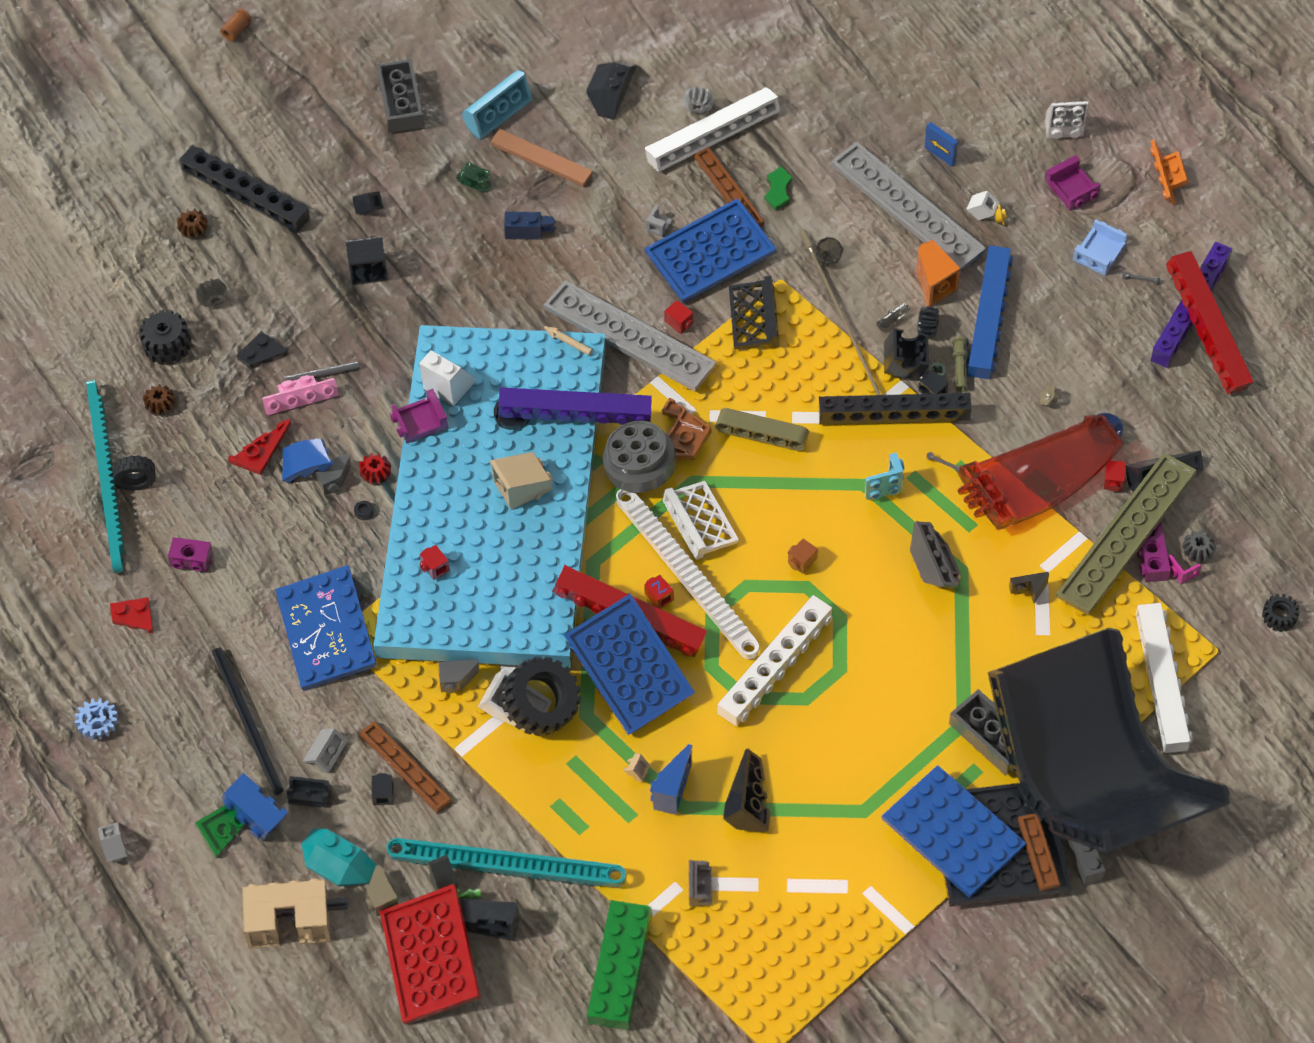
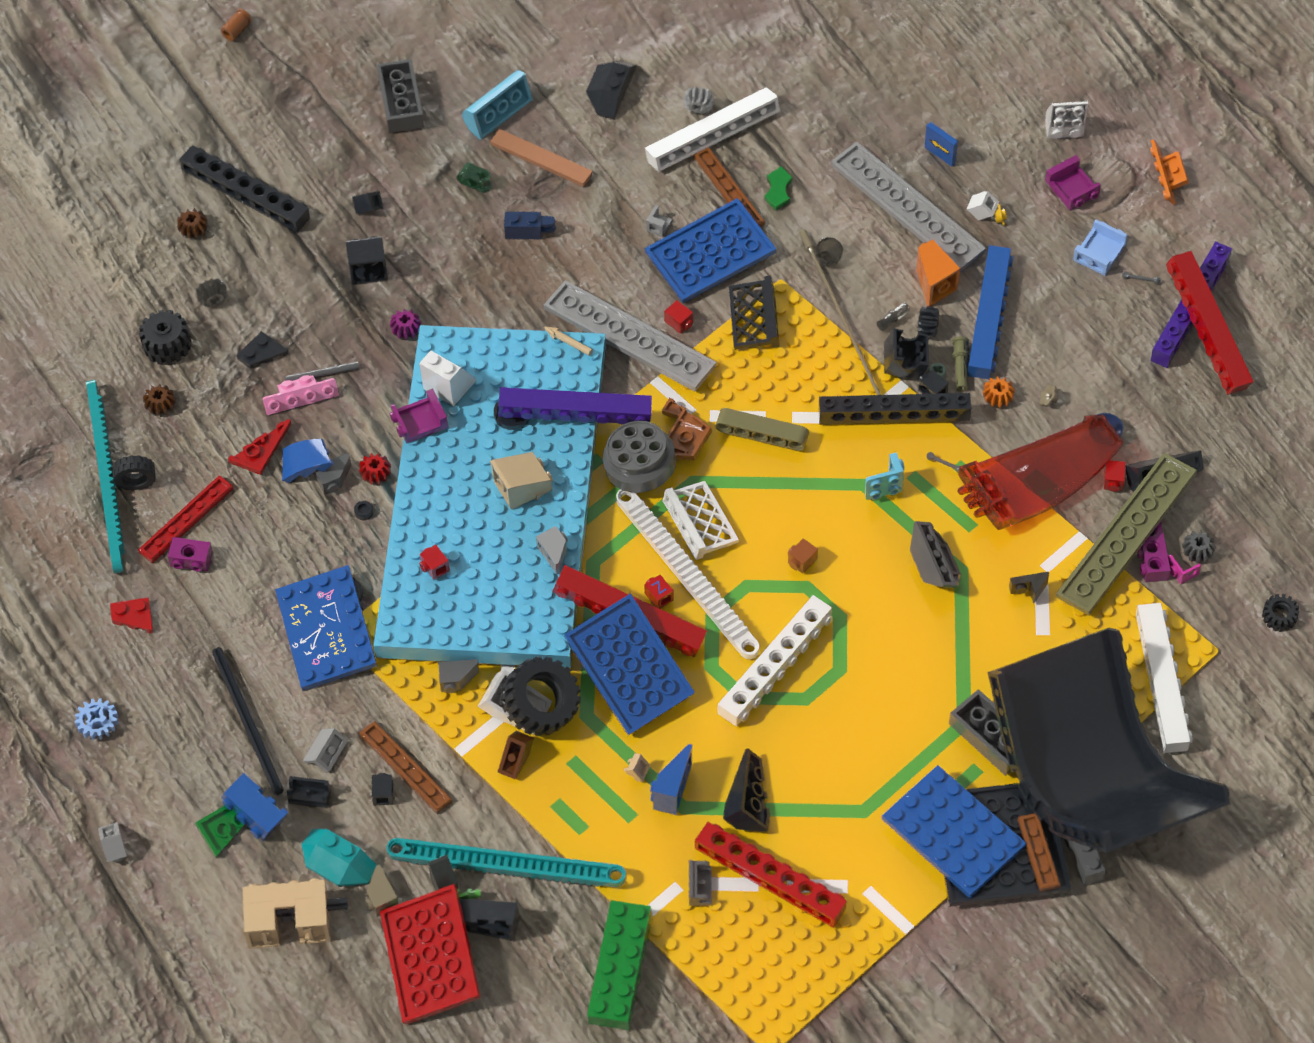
(186, 518): none -> red tile
(405, 324): none -> magenta gear
(515, 754): none -> reddish brown slope
(553, 547): none -> light grey slope
(774, 883): none -> red brick
(998, 392): none -> orange gear

